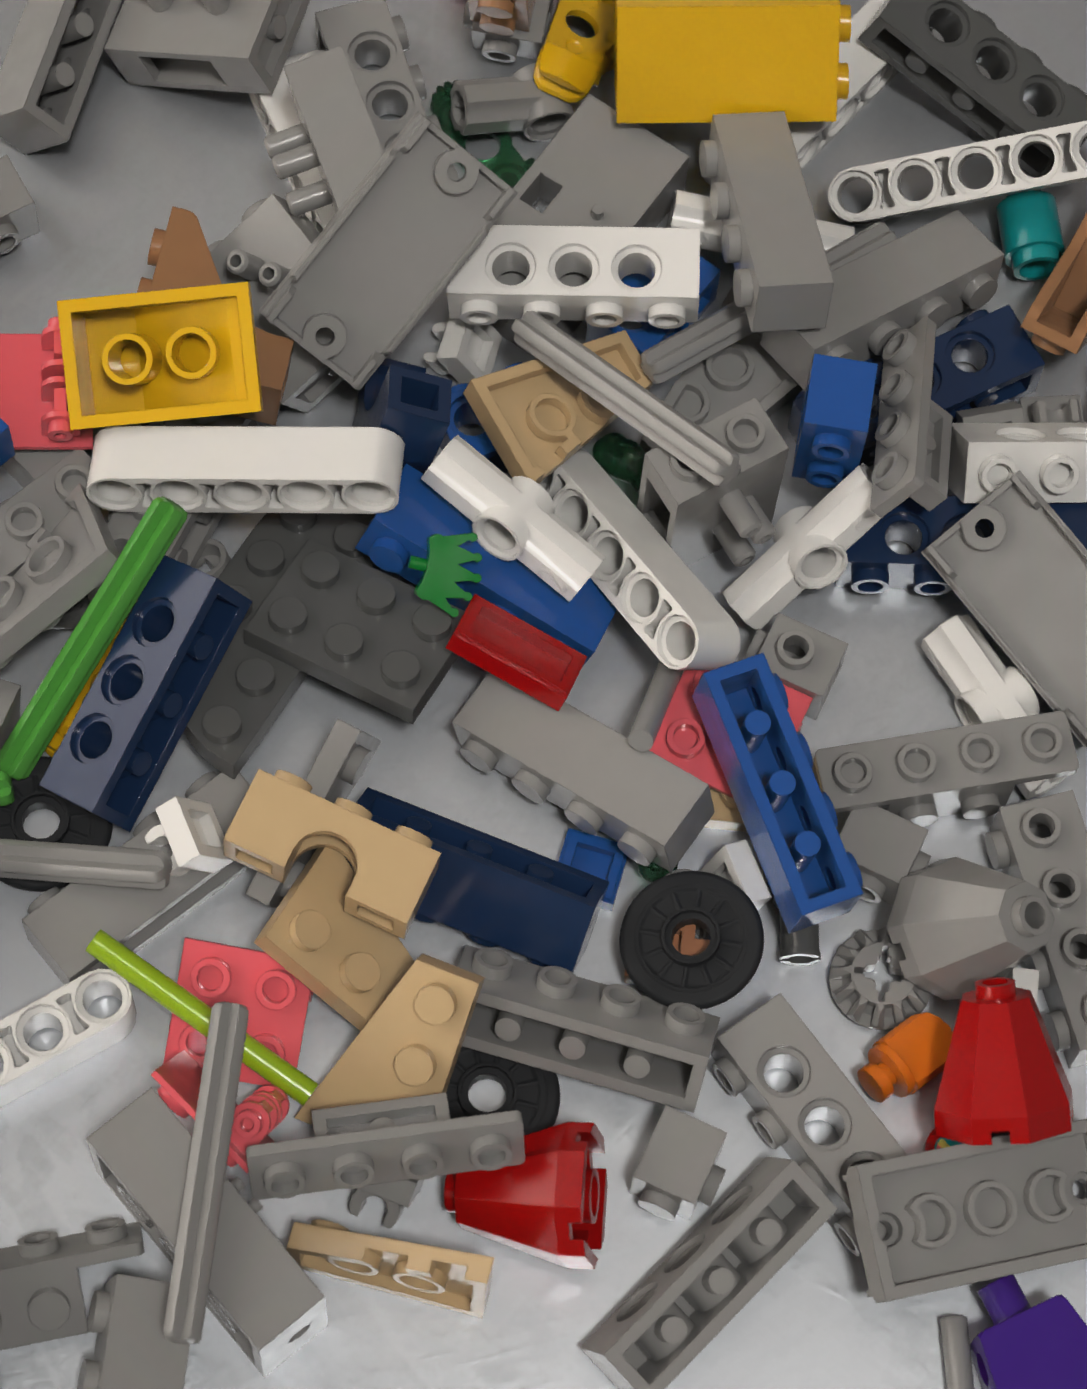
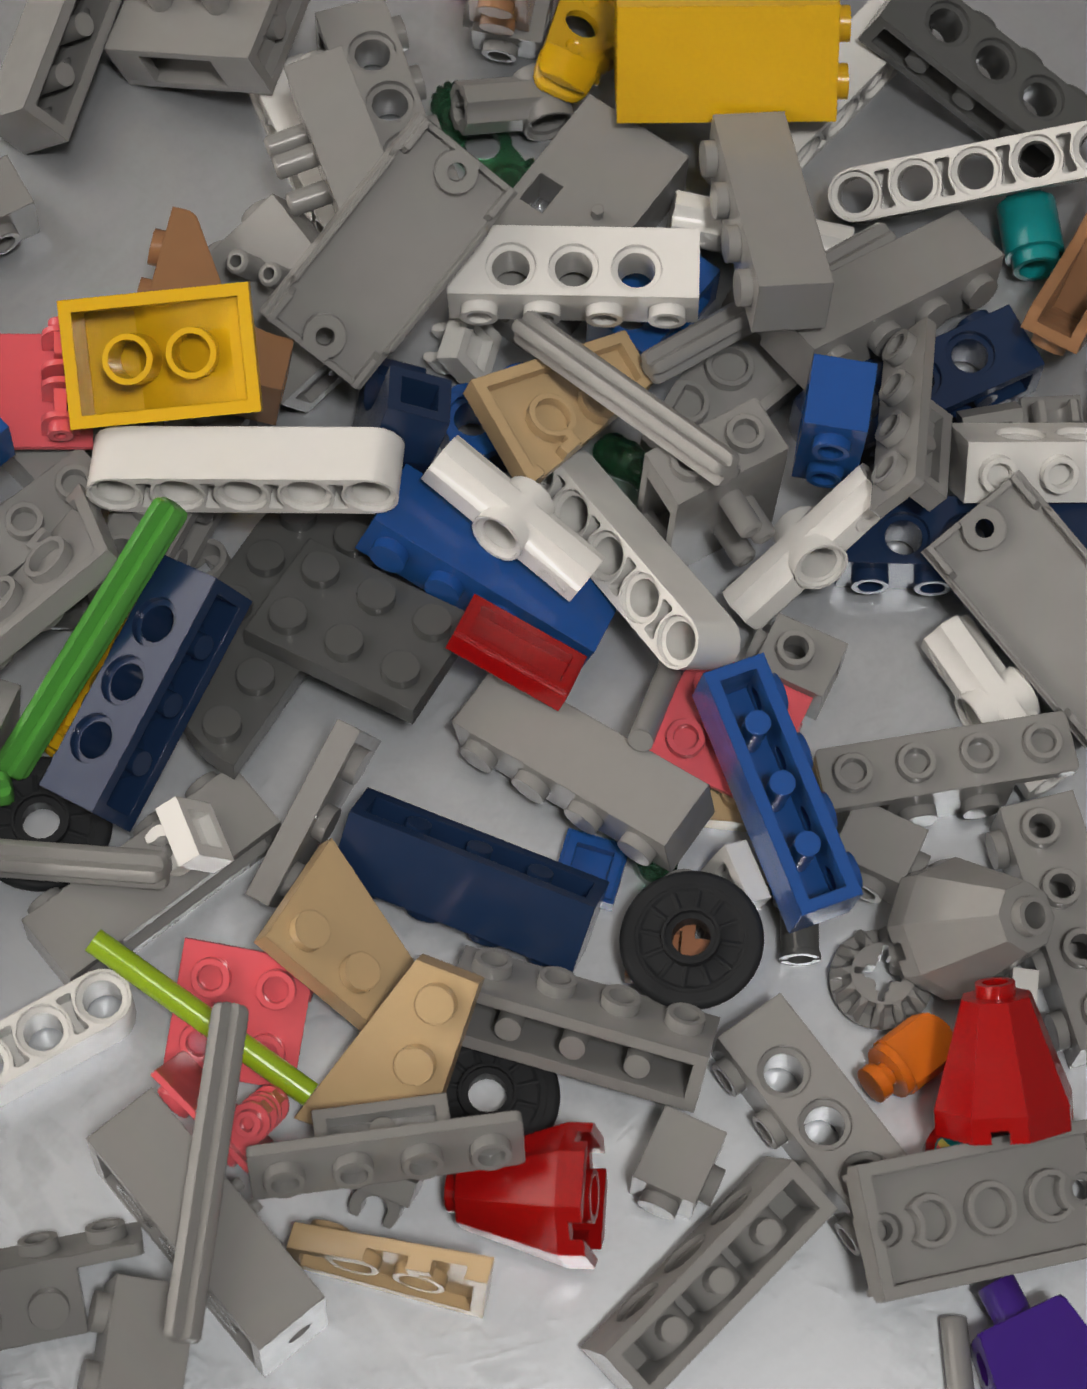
(285, 820): tan arch -> none
(442, 570): green piece -> none

